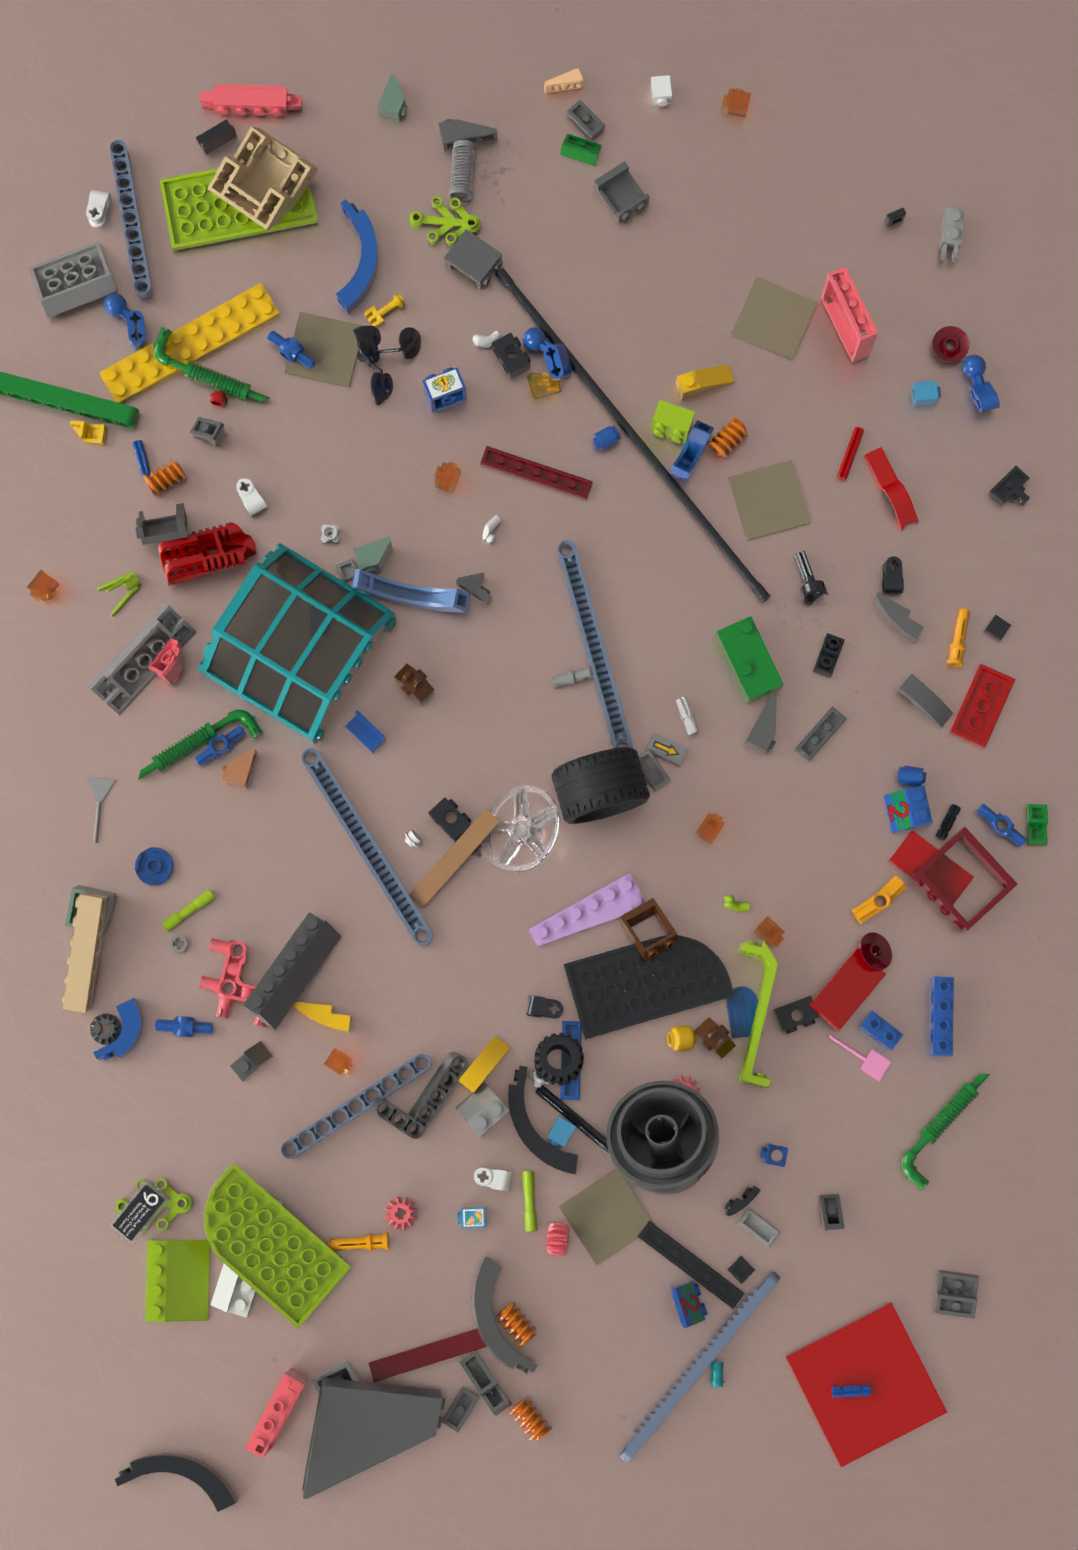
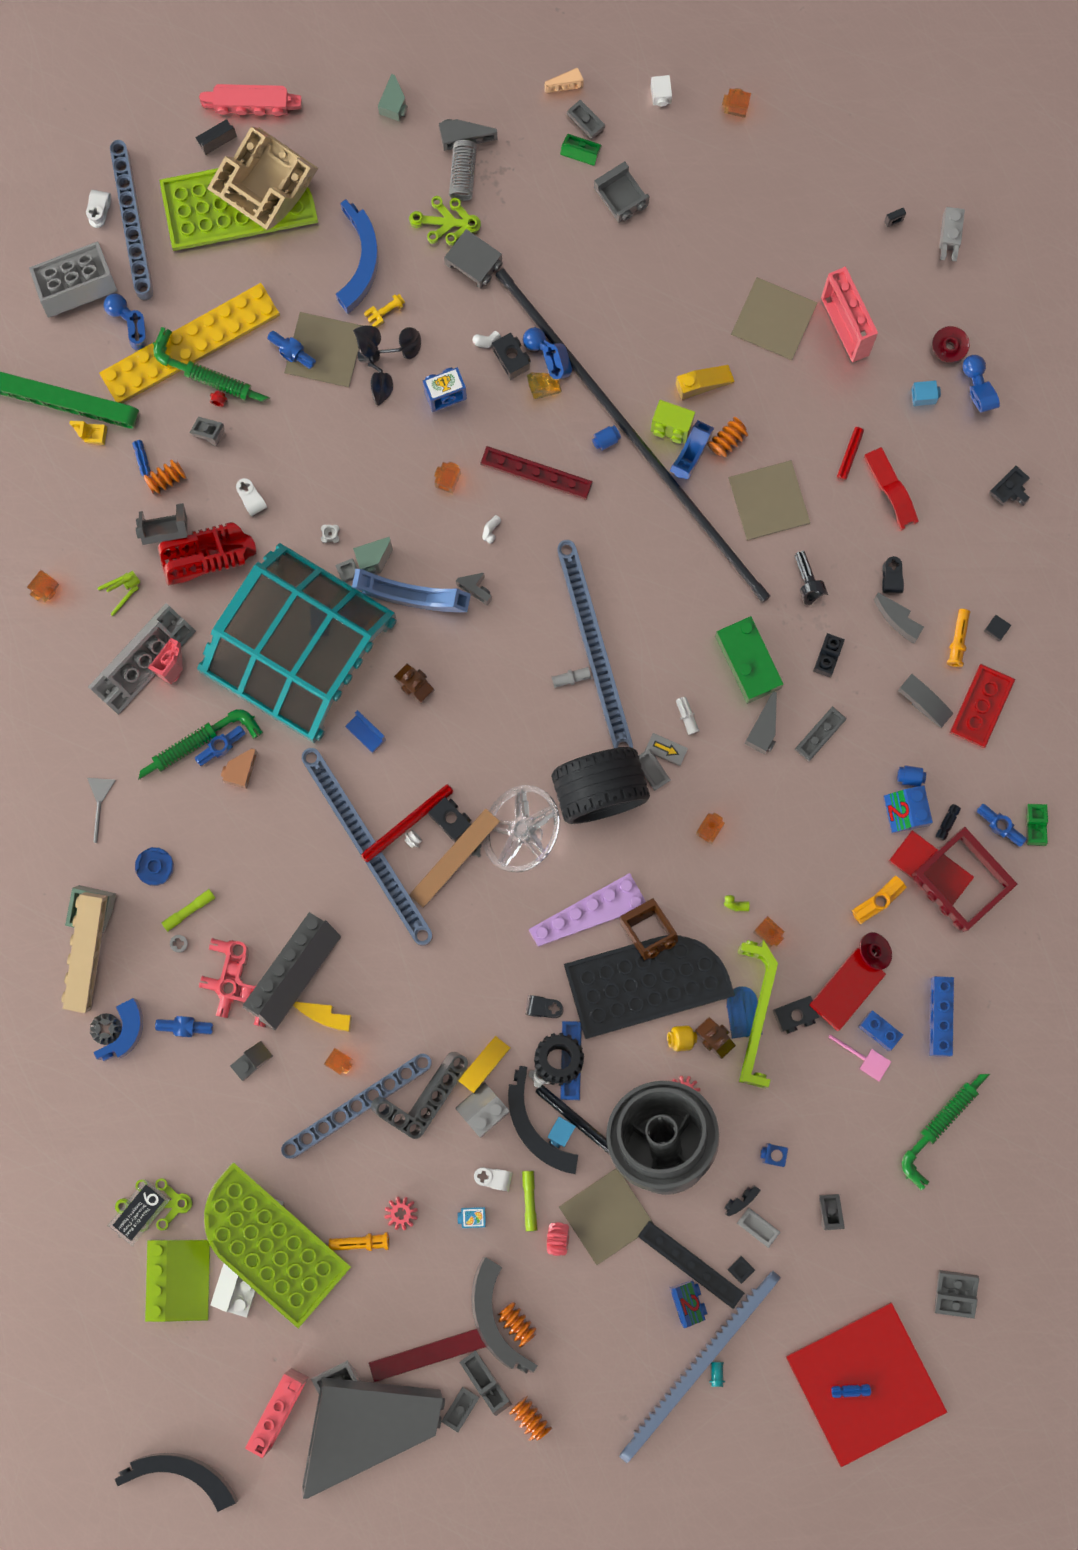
(406, 823): none -> red axle

